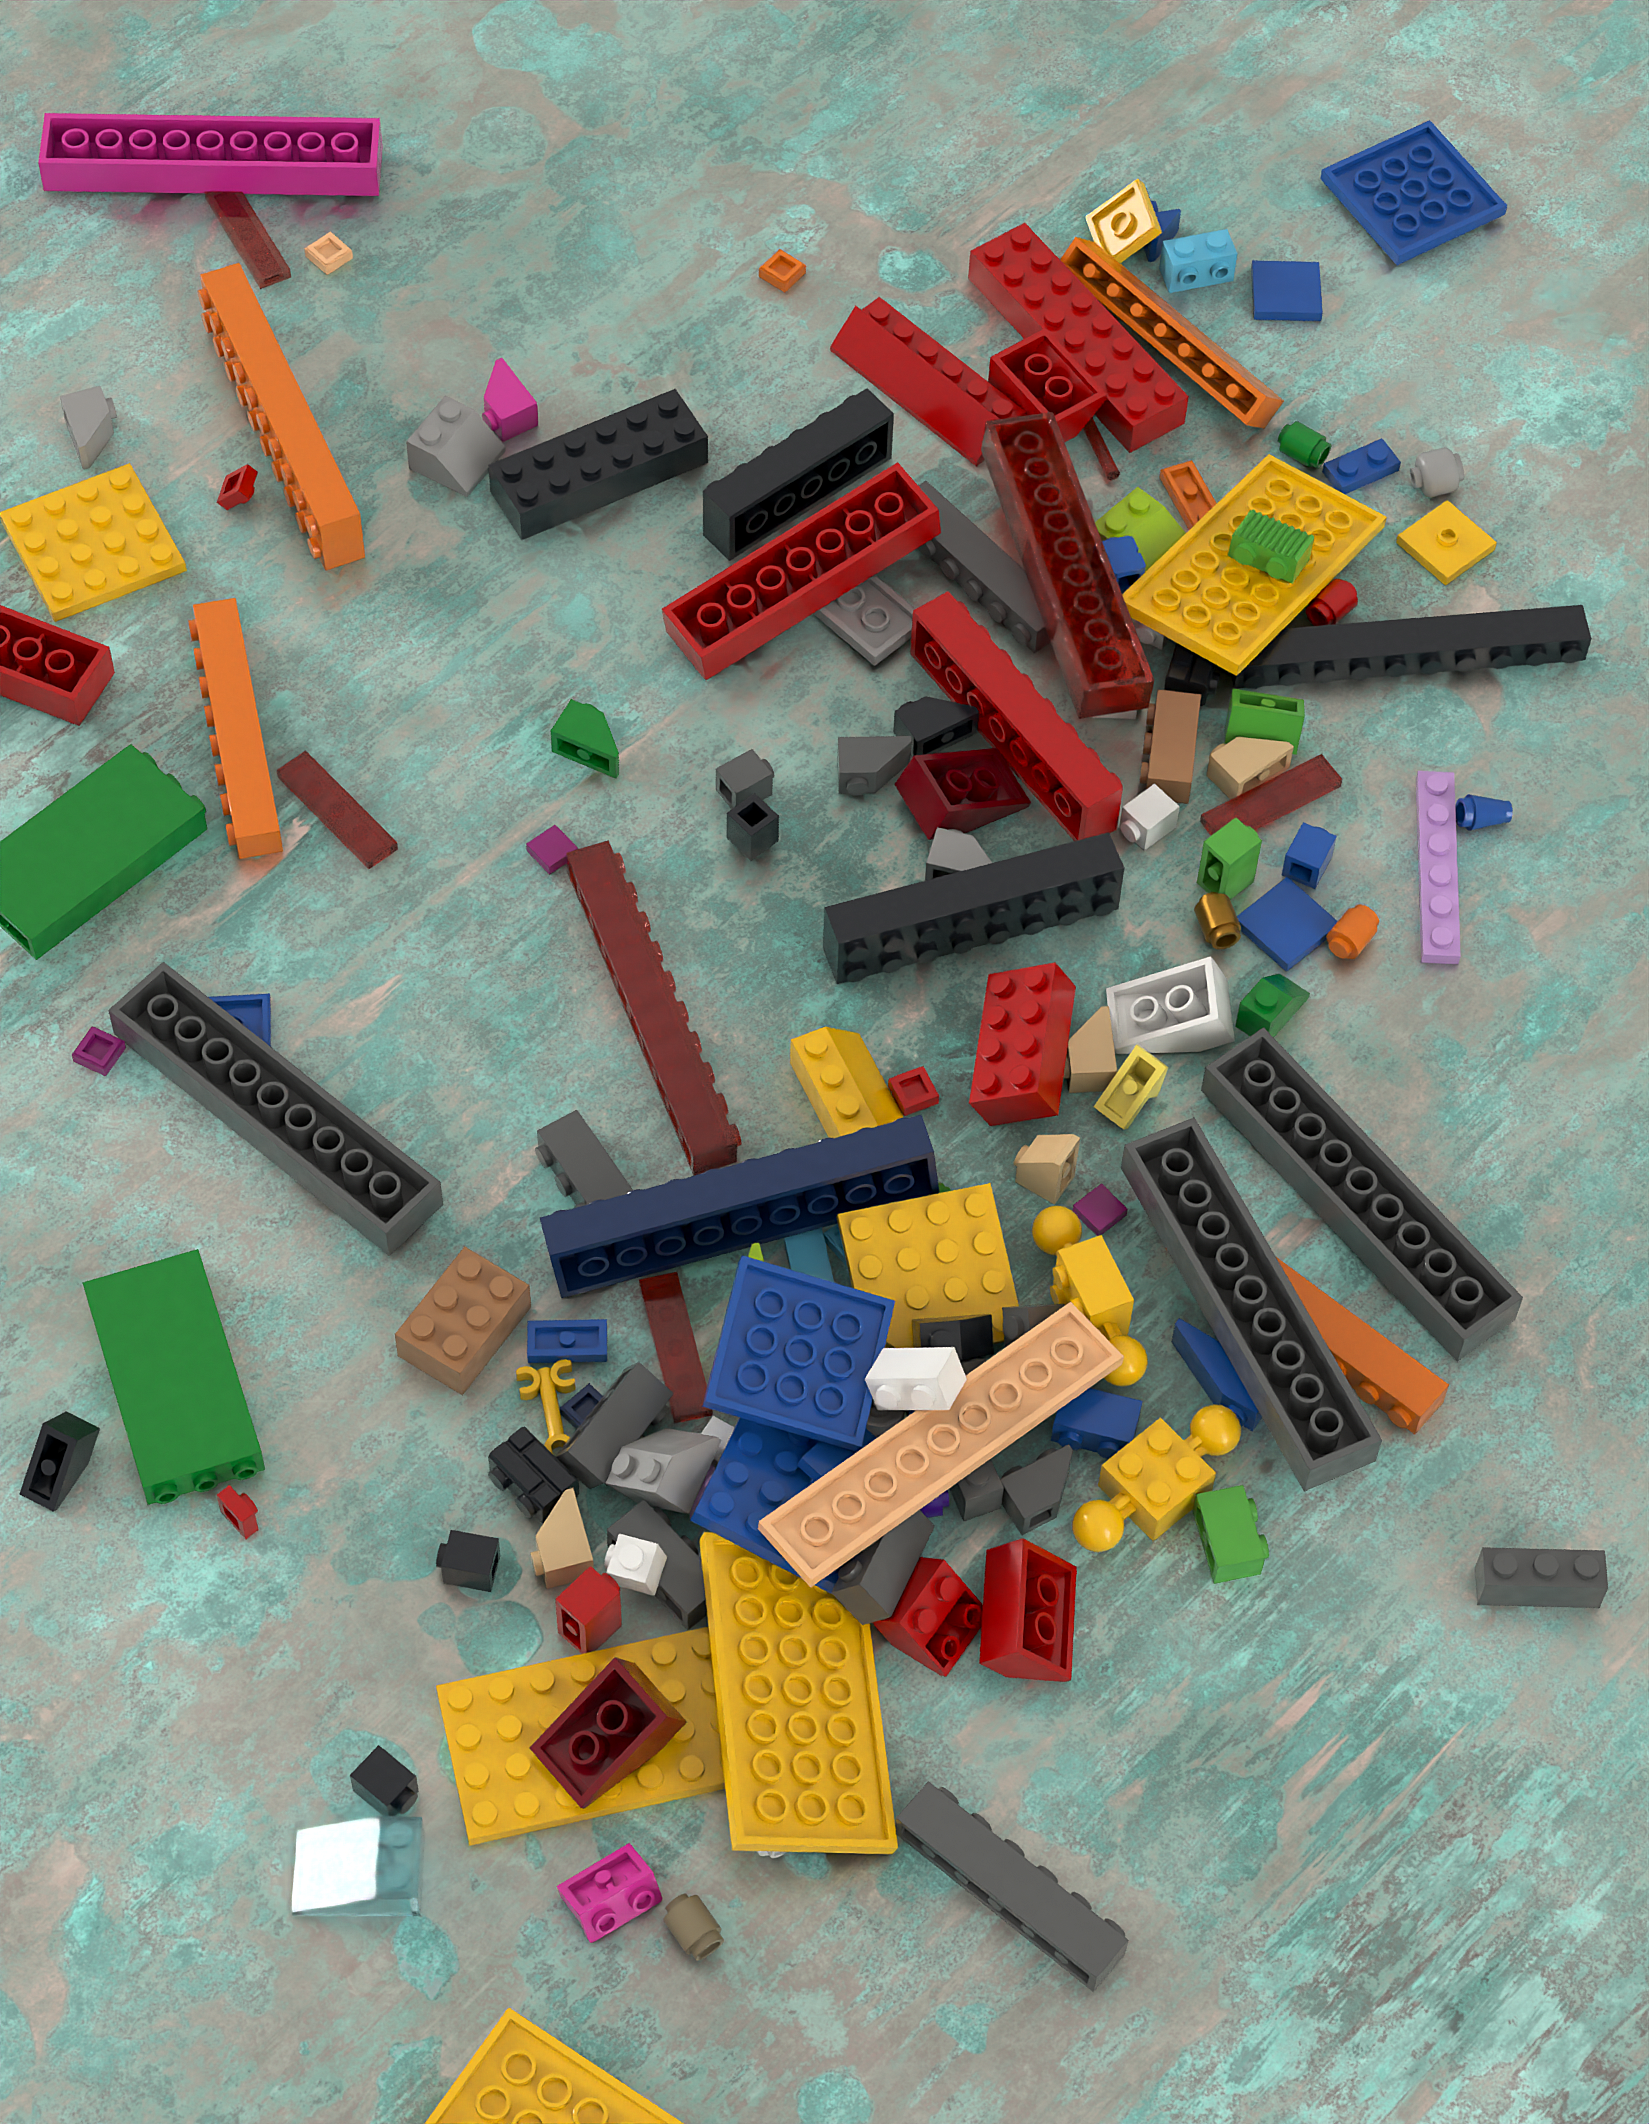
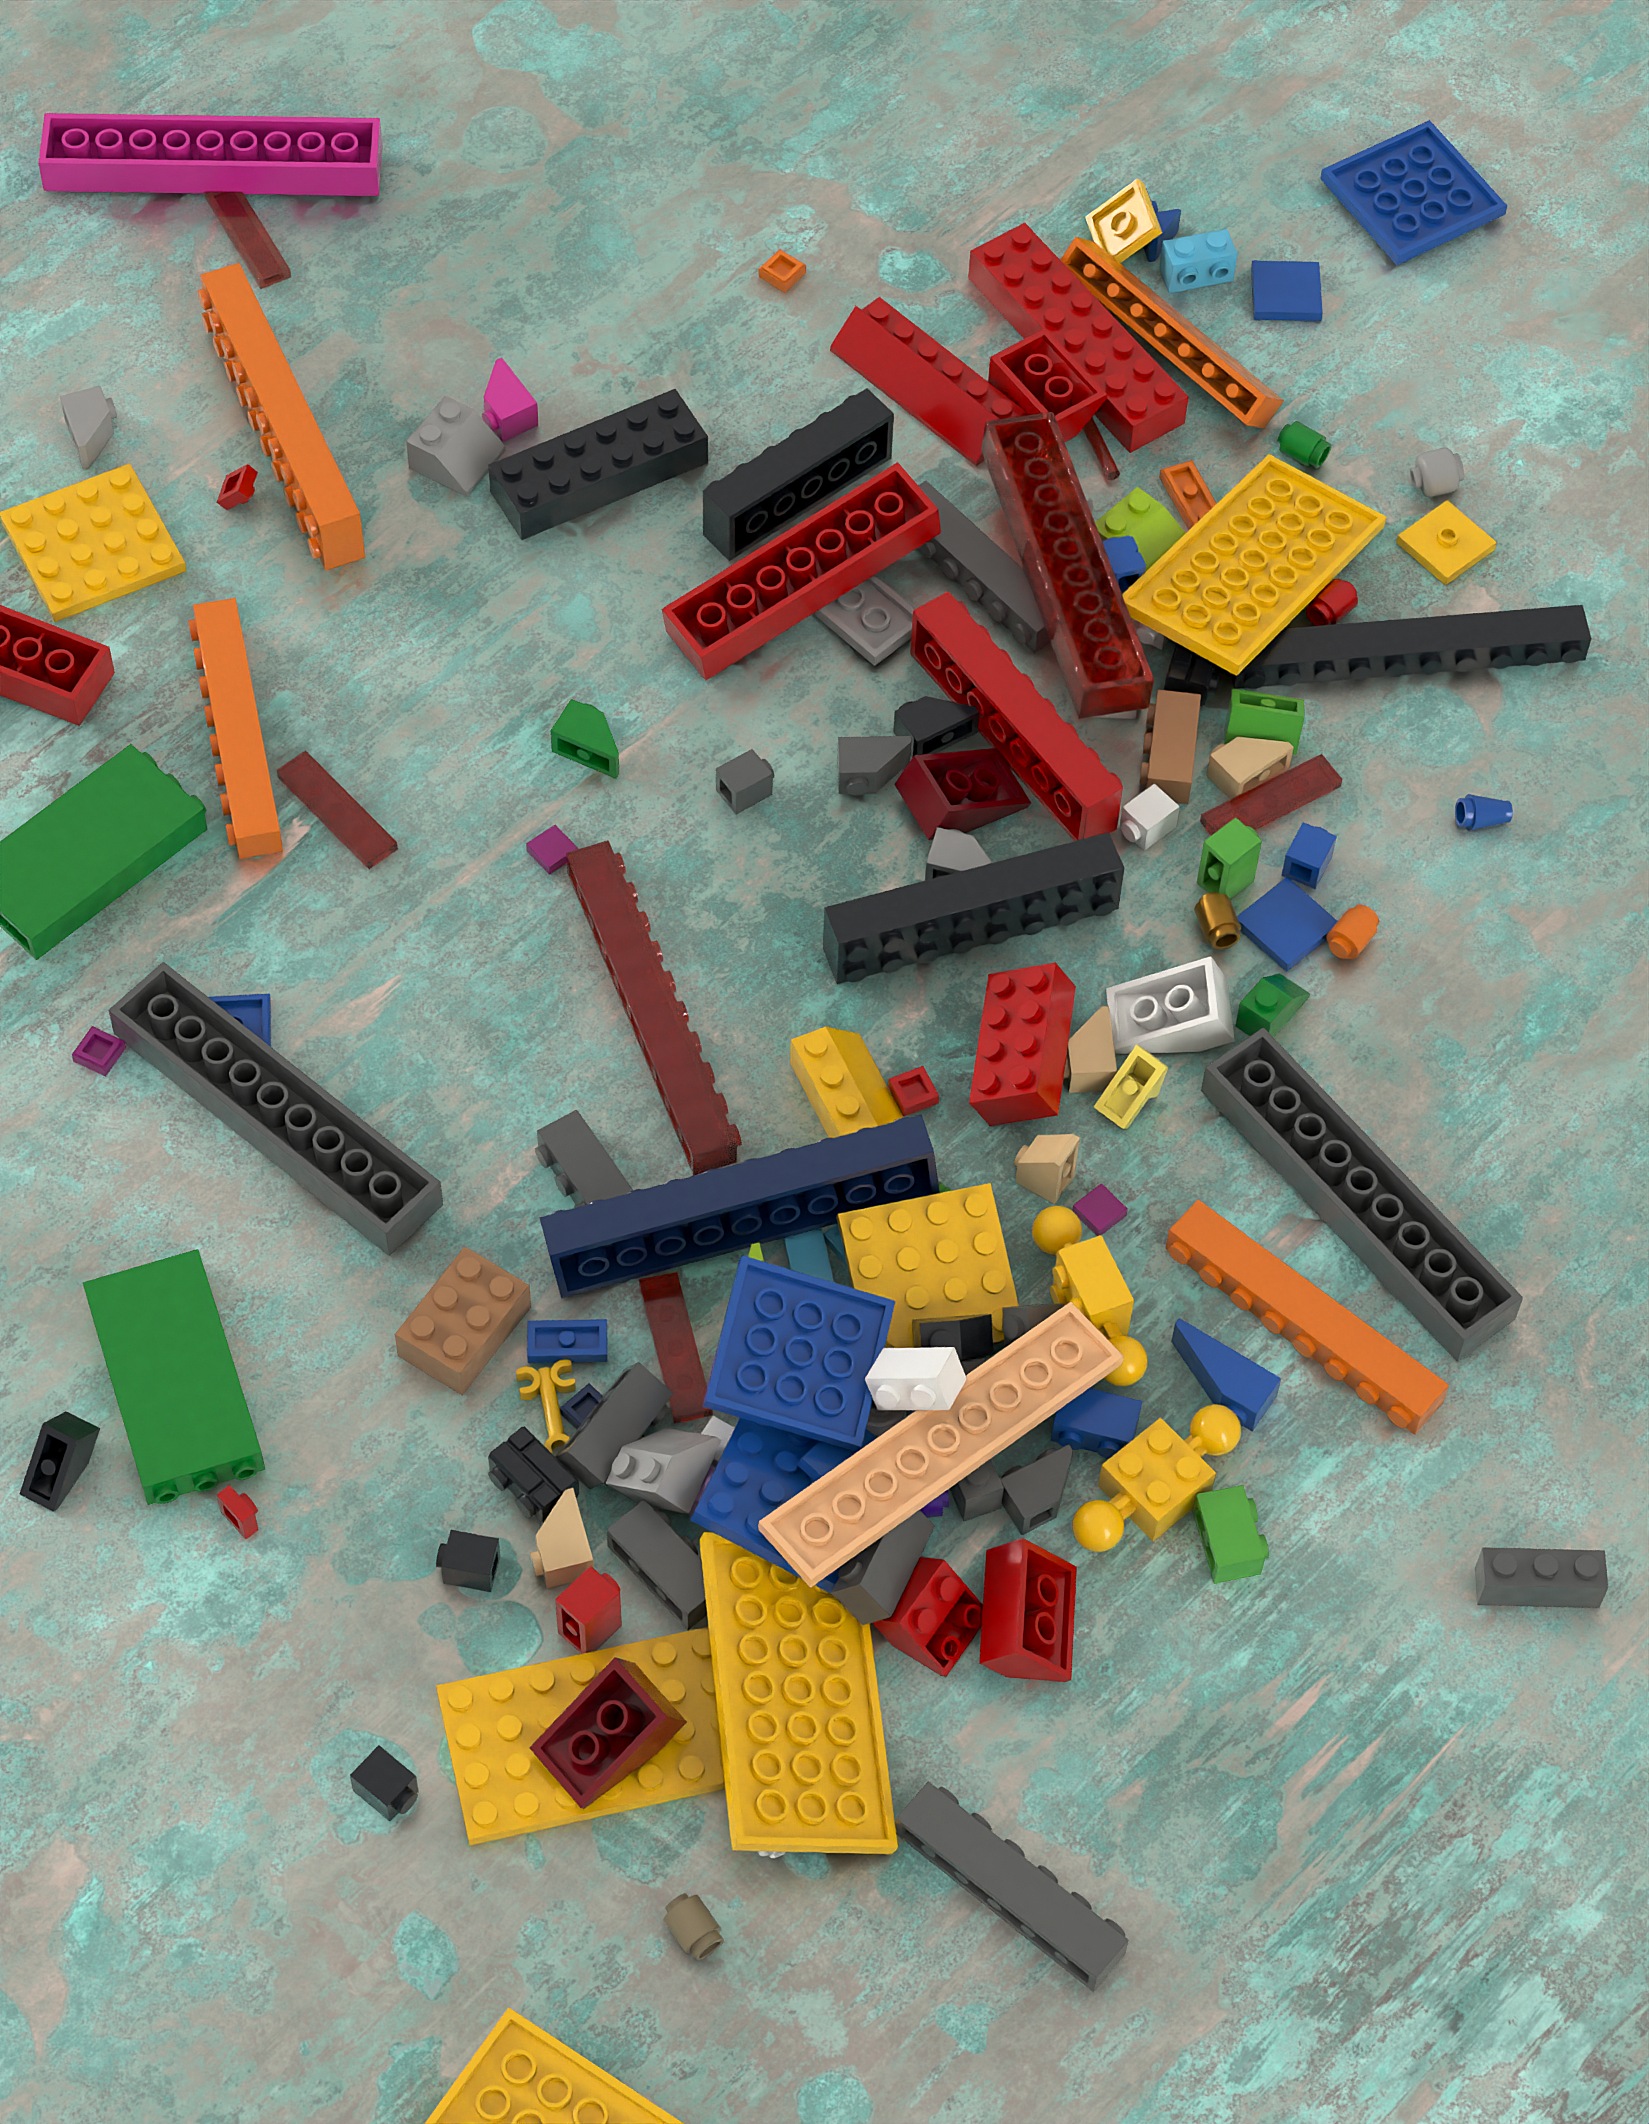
(328, 253): light nougat tile -> none
(360, 1868): clear light blue slope -> none
(611, 1892): dark pink bracket -> none
(635, 1564): white brick -> none
(752, 826): black brick -> none
(1250, 1304): dark grey brick -> none
(1271, 546): bright green brick -> none
(1361, 466): blue plate -> none
(1437, 867): lavender plate -> none

